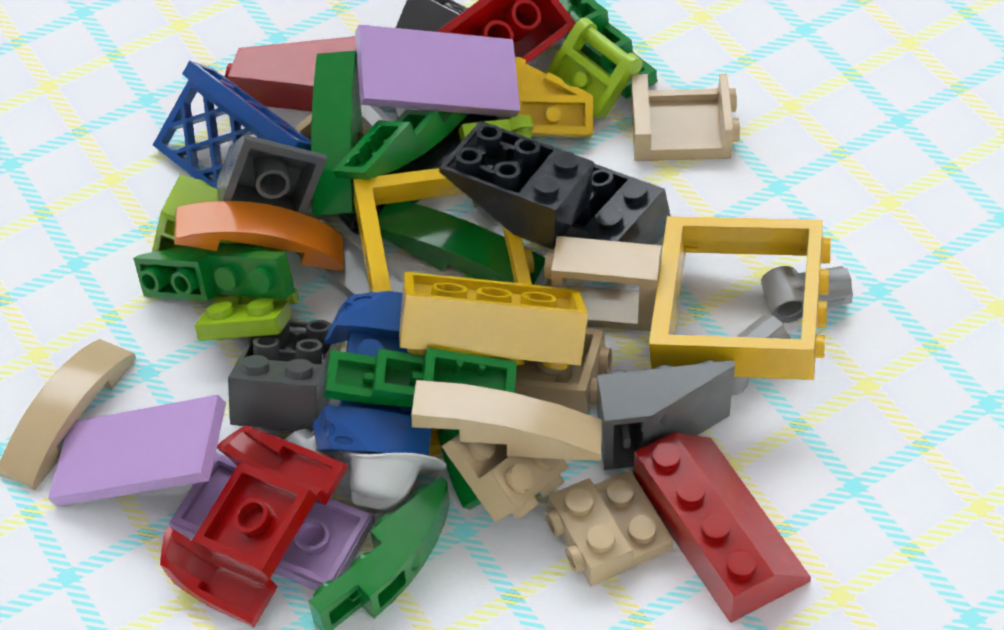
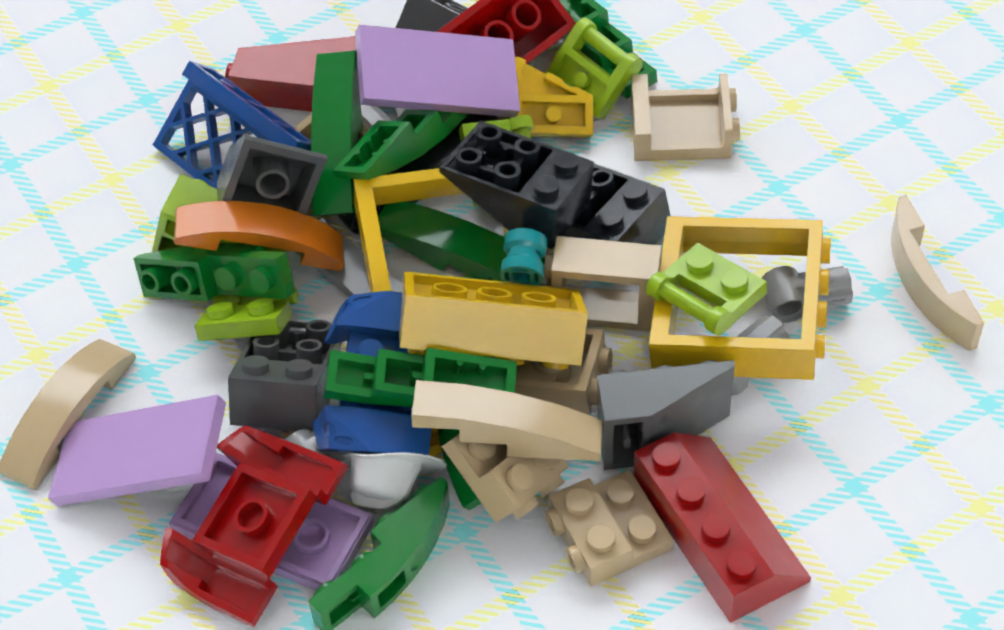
(524, 255): none -> teal wheel
(712, 279): none -> lime plate
(950, 313): none -> tan slope

